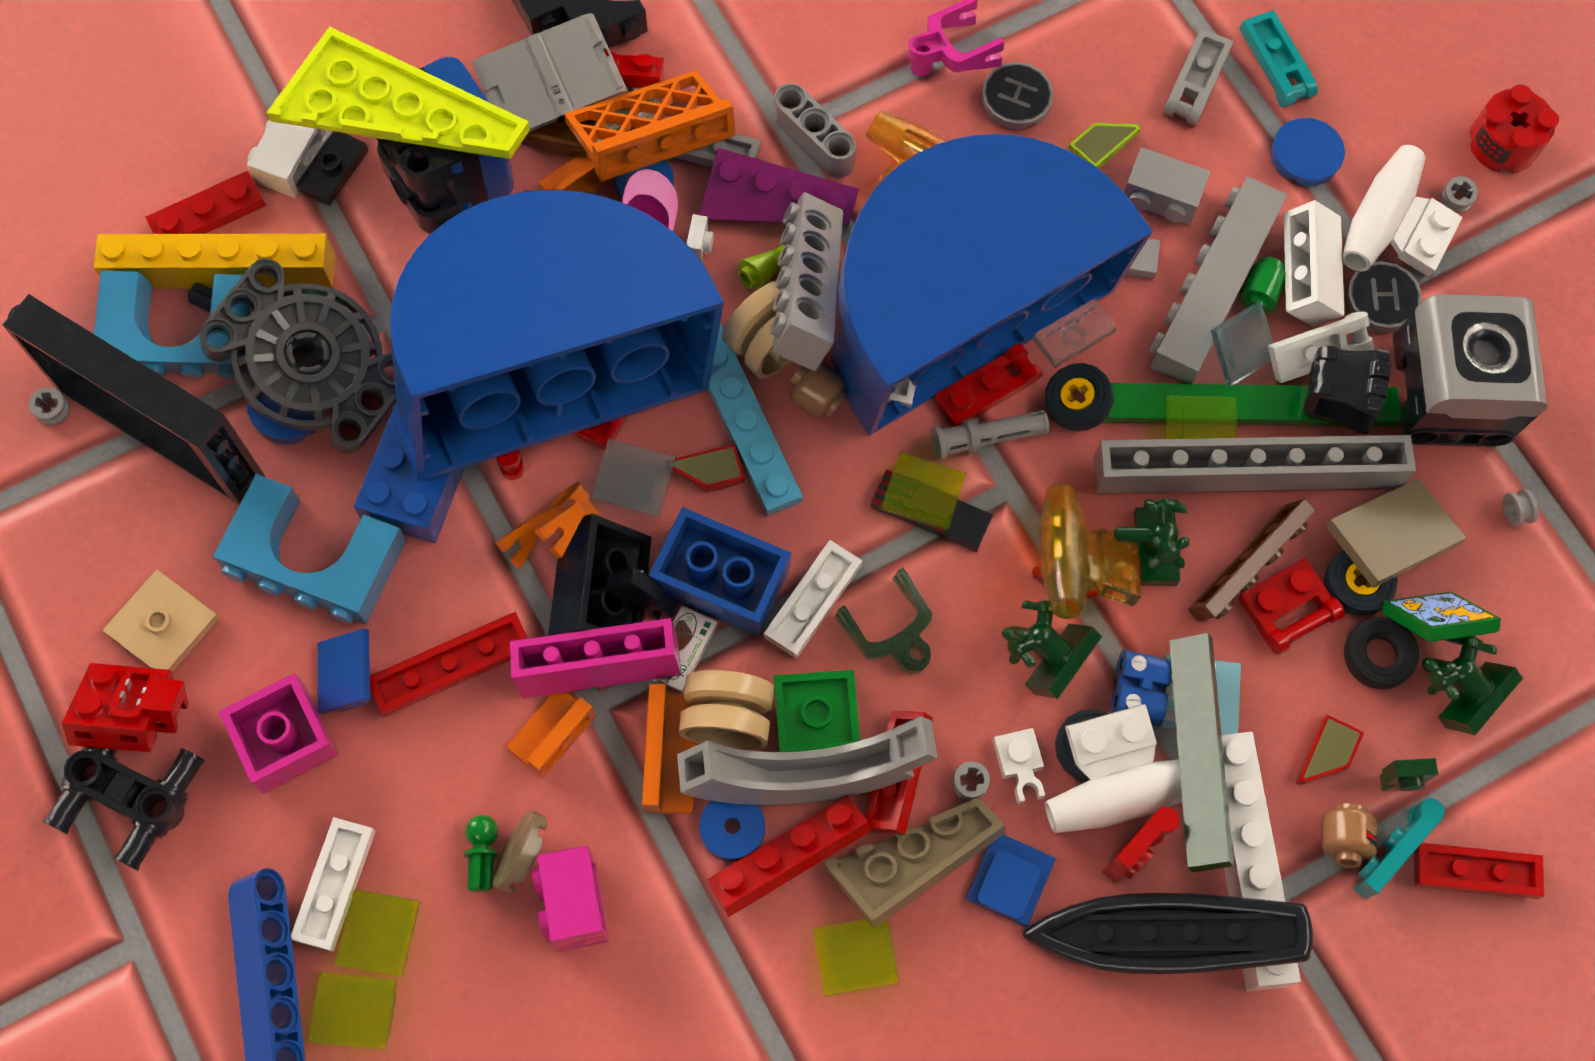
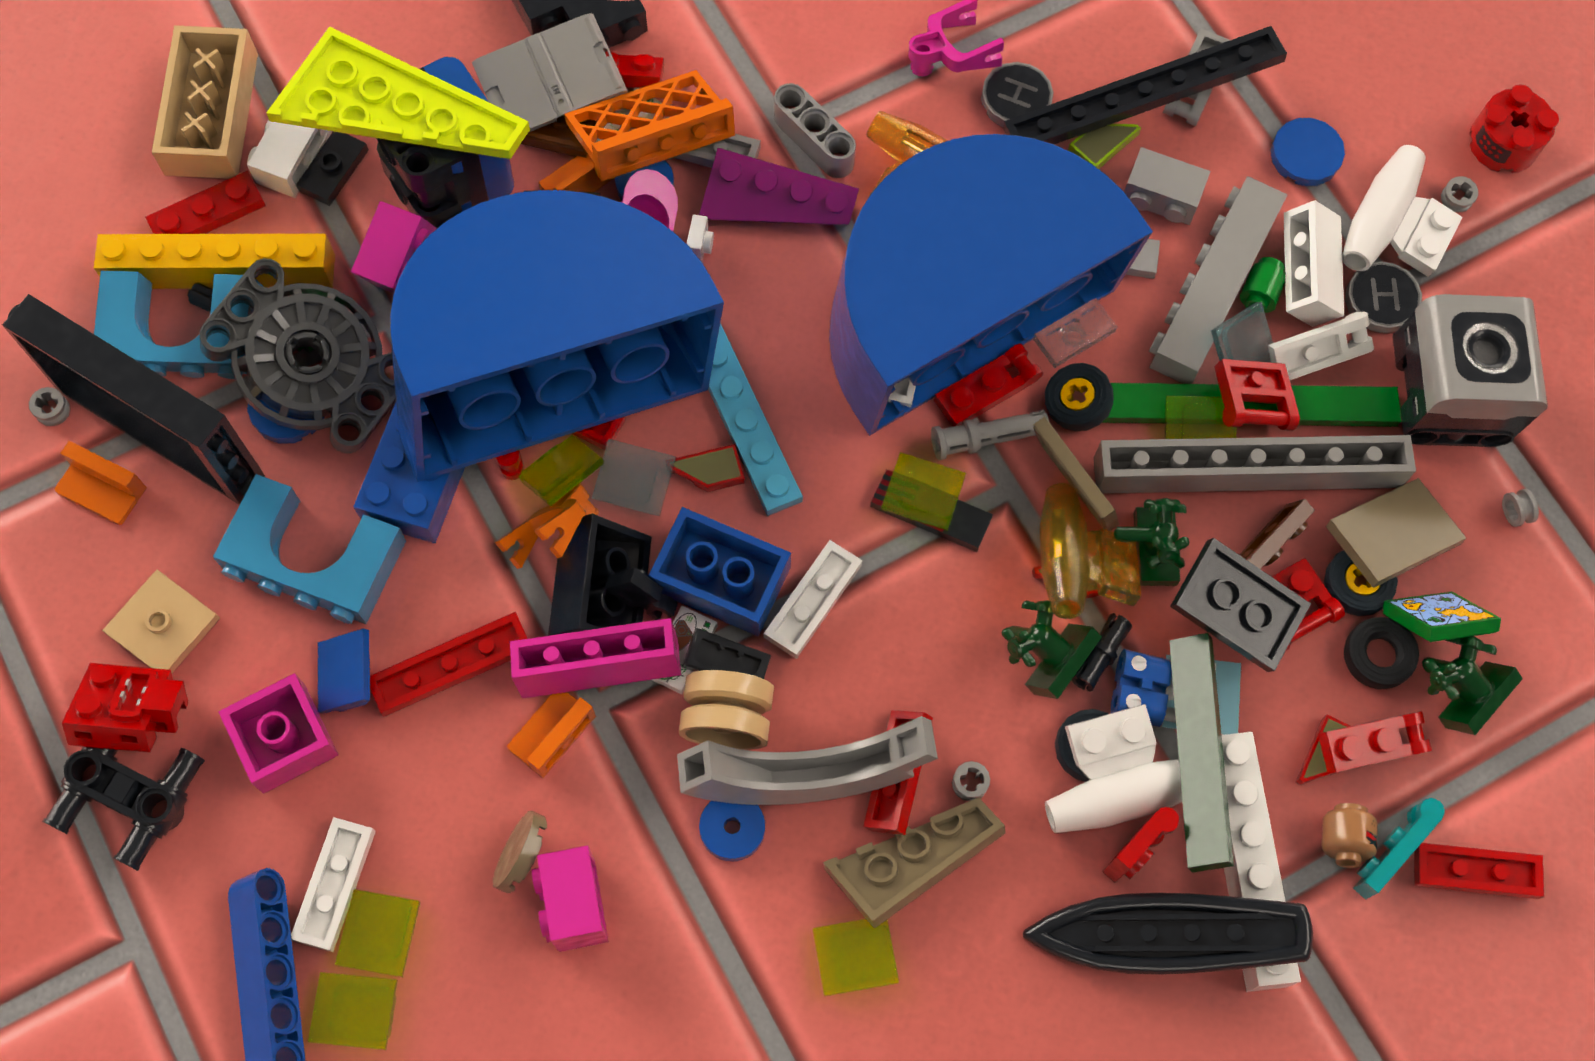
(99, 484): none -> orange panel
(205, 102): none -> tan brick
(389, 245): none -> dark pink brick
(481, 833): green axle -> none
(560, 469): none -> clear neon green piece
(663, 744): orange panel -> none
(718, 653): none -> black plate
(749, 332): tan wheel -> none
(759, 269): lime cone -> none
(788, 855): red plate -> none
(807, 281): light grey brick -> none
(816, 710): green plate -> none
(818, 390): medium nougat head -> none
(901, 643): clear green piece -> none
(1011, 879): blue piece -> none
(1020, 757): white plate -> none
(1076, 474): none -> dark tan tile
(1103, 653): none -> black pin
(1150, 88): none -> black plate
(1240, 605): none -> plate
(1260, 383): none -> red plate
(1279, 58): teal plate -> none
(1348, 386): black piece -> none
(1373, 742): none -> plate
(1408, 774): dark green plate -> none

